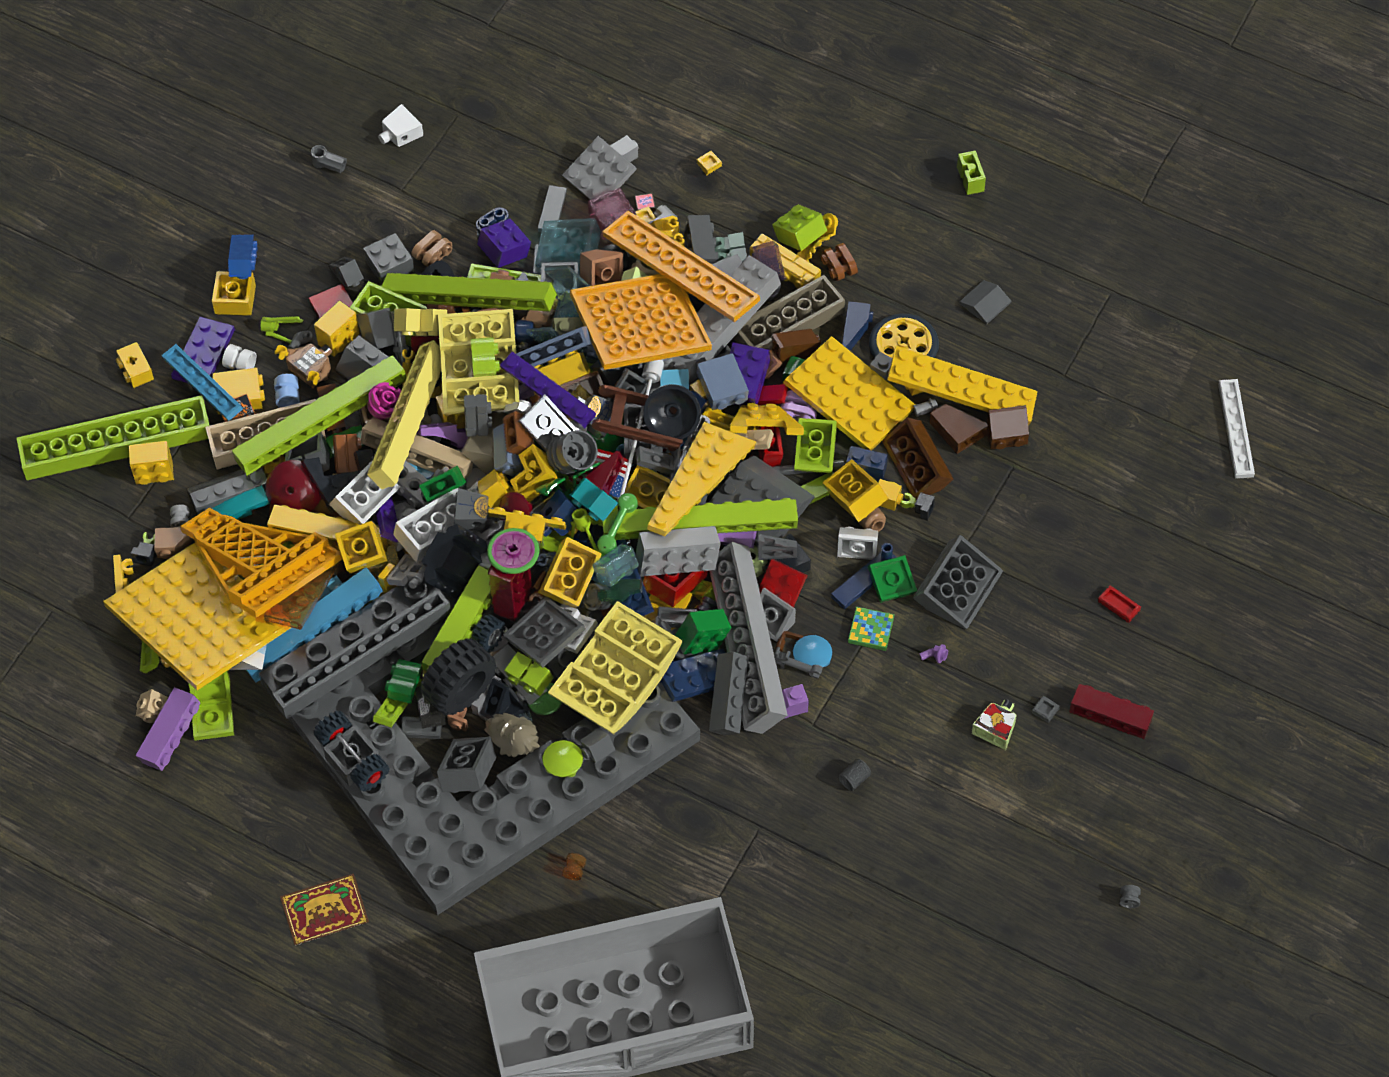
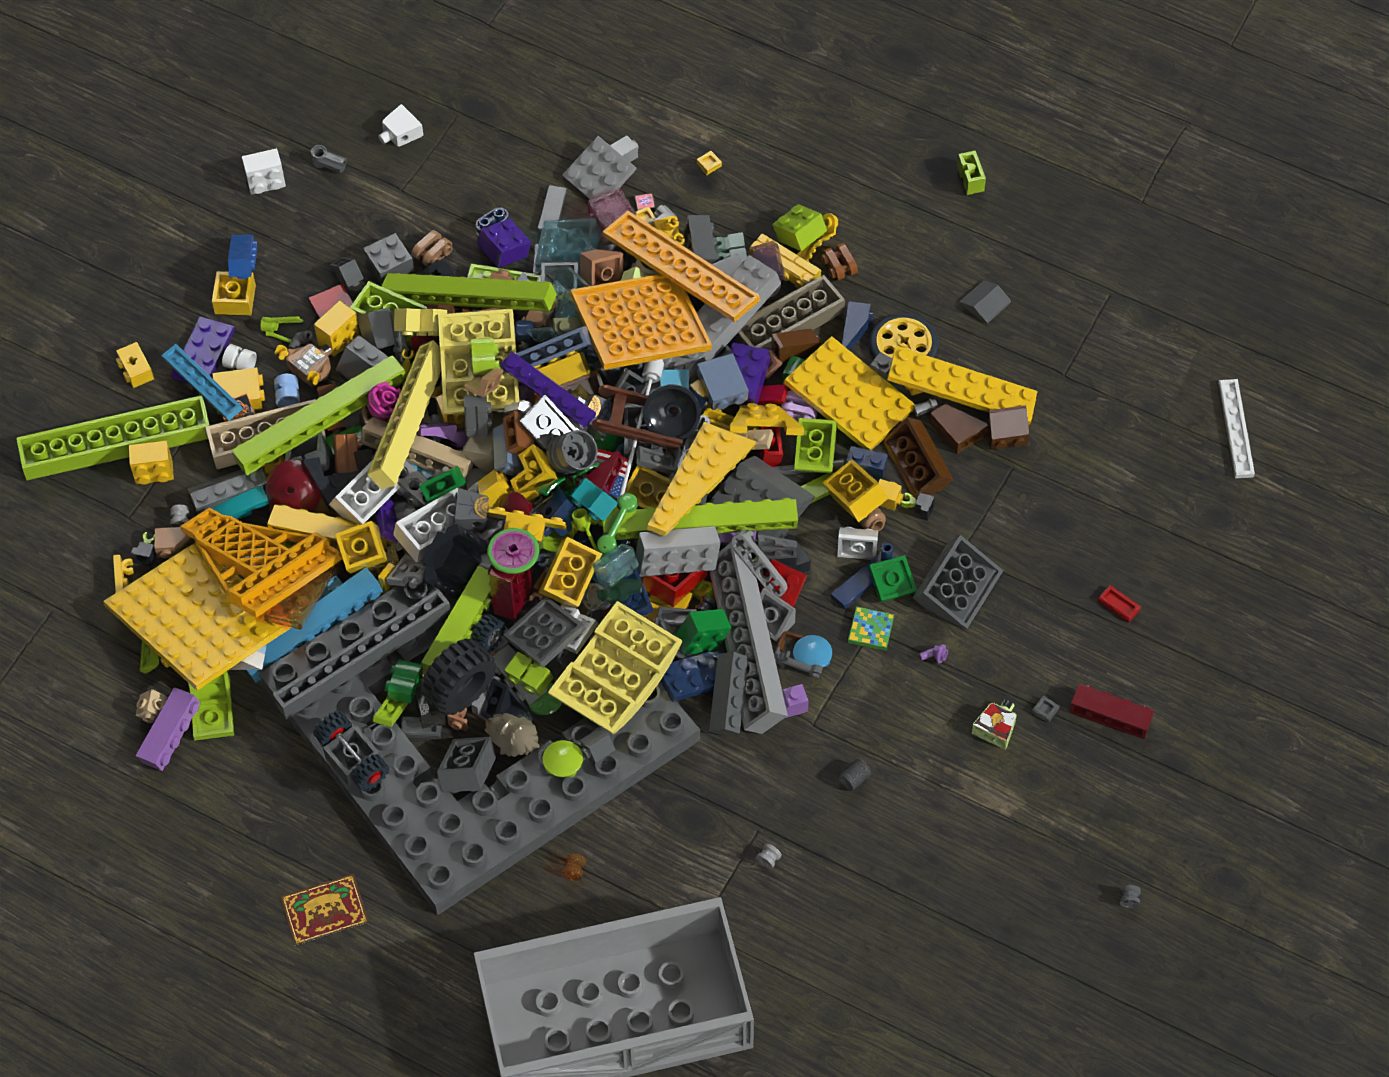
(263, 171): none -> white brick
(484, 385): none -> medium nougat panel
(762, 562): none -> light grey beam
(768, 856): none -> light grey wheel

